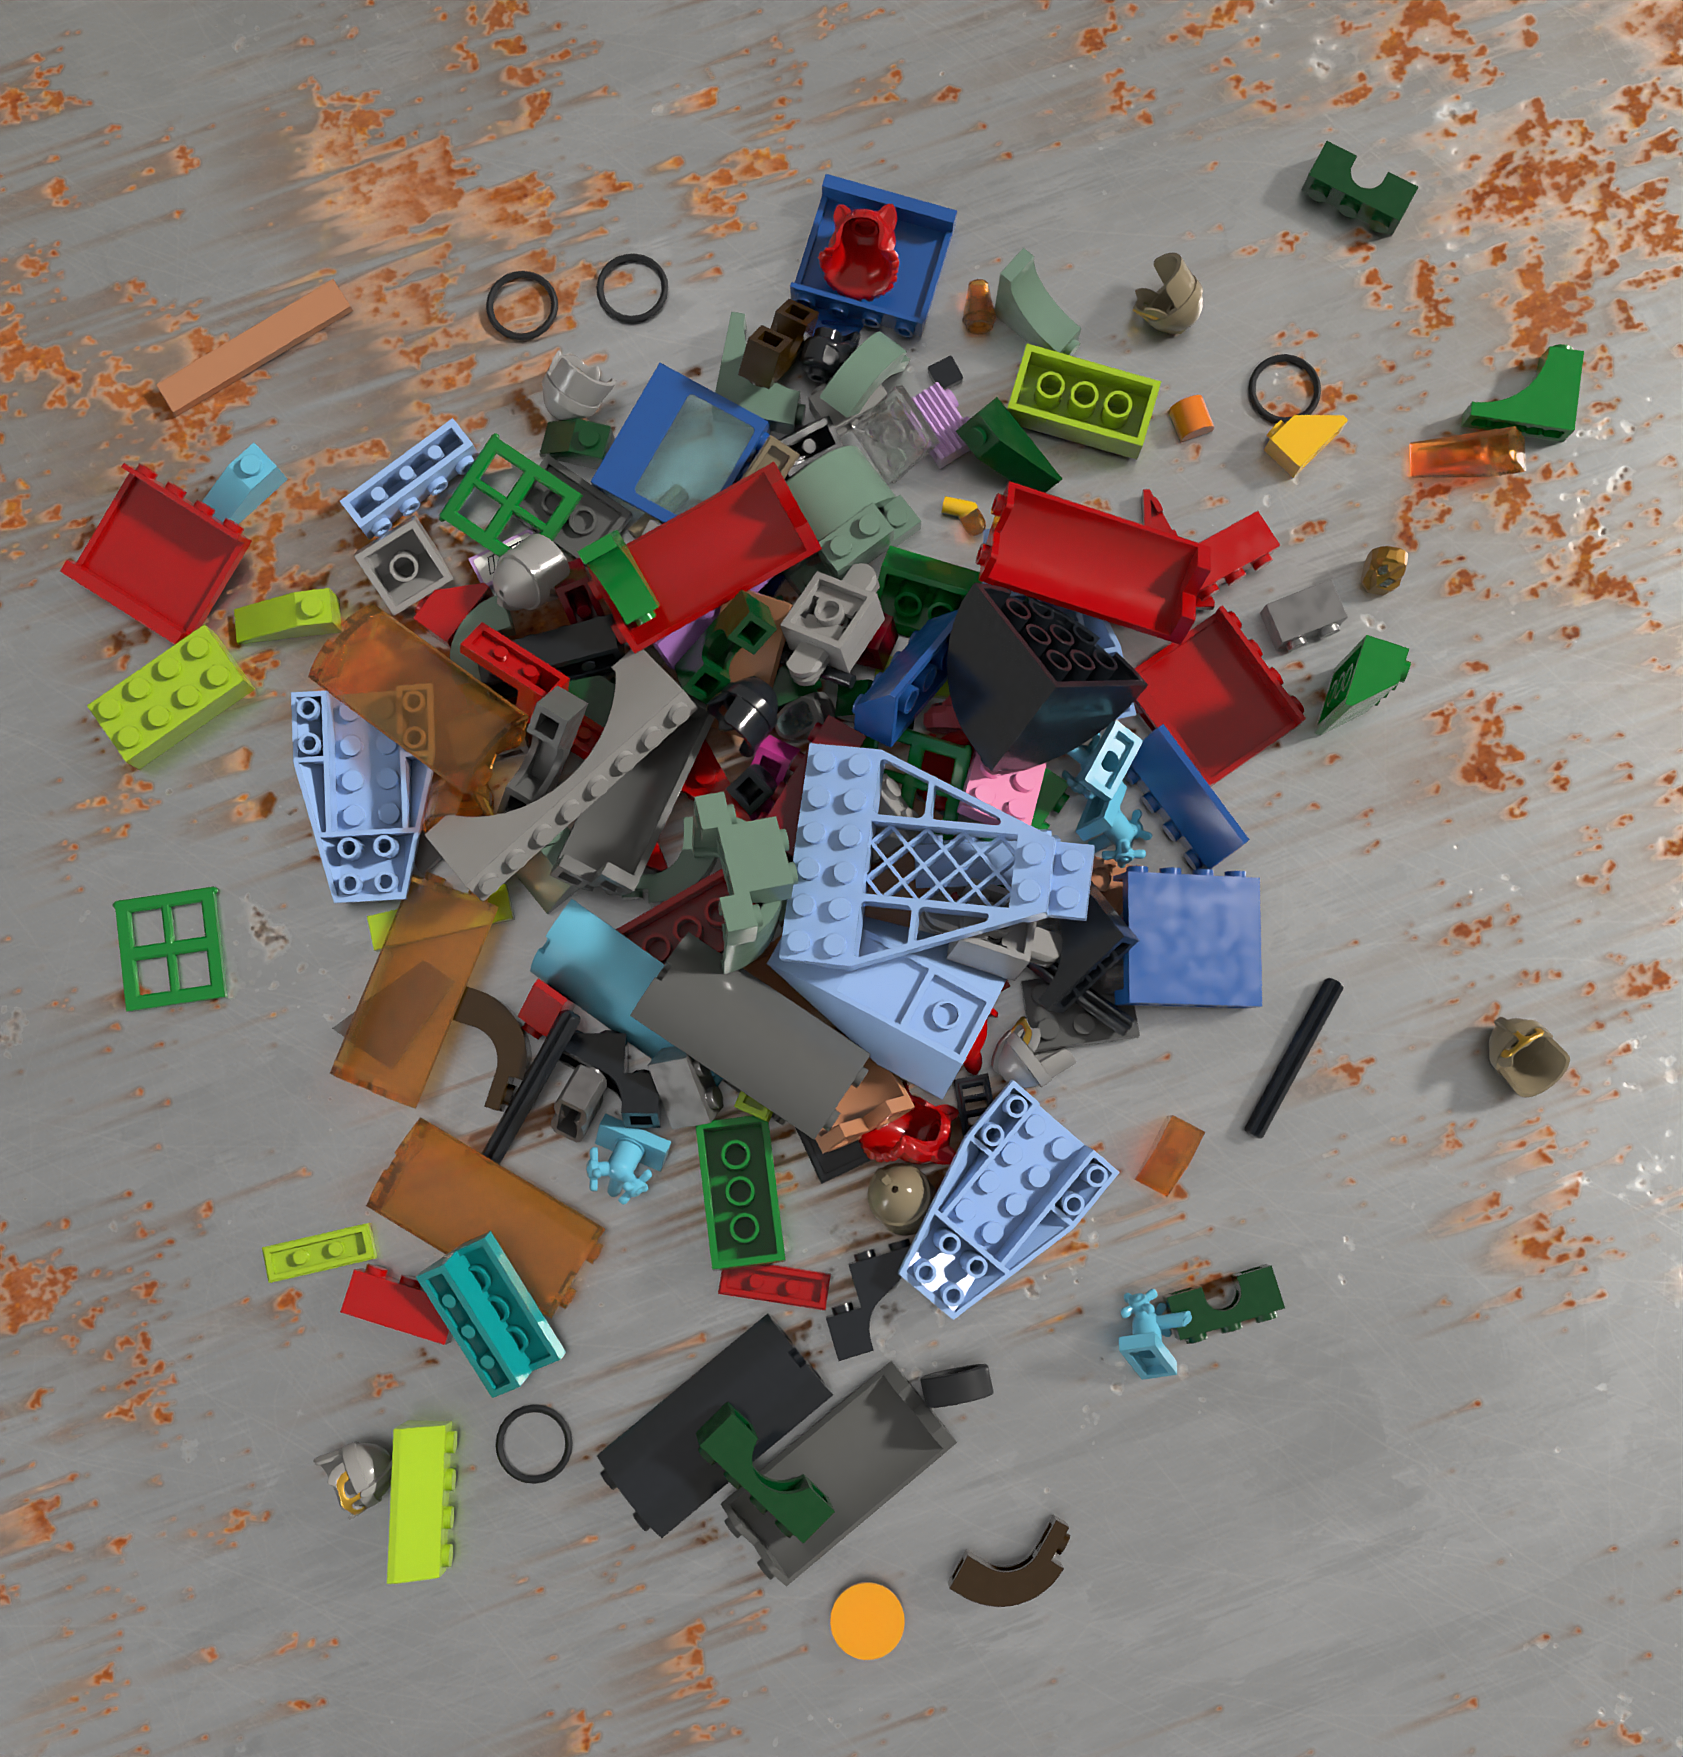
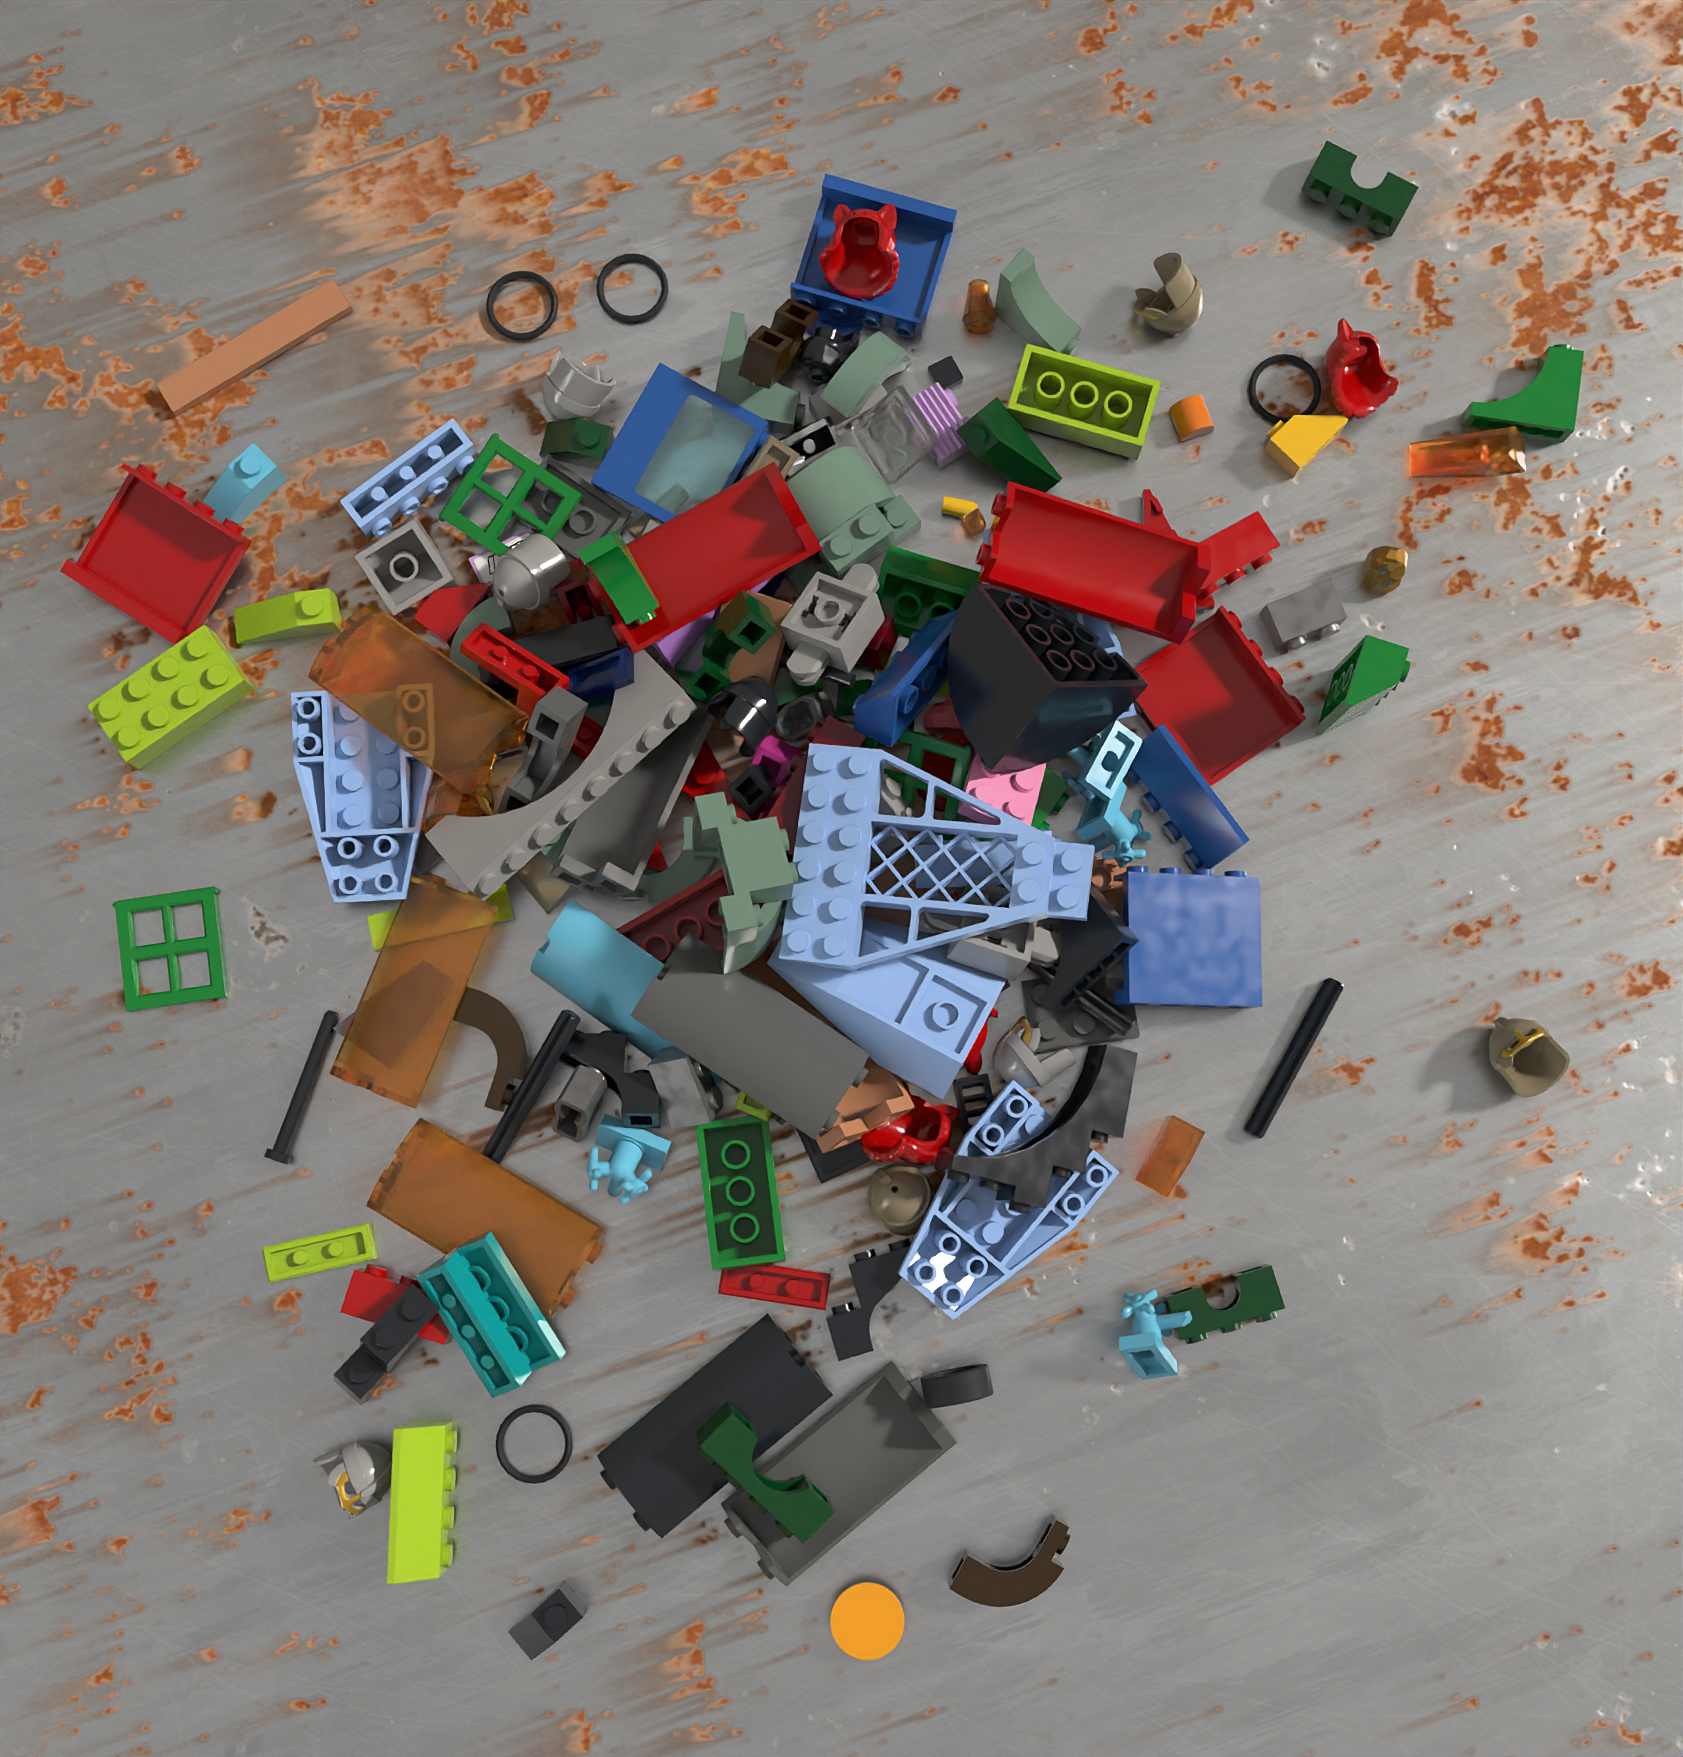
(302, 1089): none -> black bar
(385, 1344): none -> black arch
(542, 1009): red slope -> none
(548, 1620): none -> black slope
(602, 675): none -> clear blue tile
(1092, 1113): none -> black arch
(1357, 372): none -> red hair

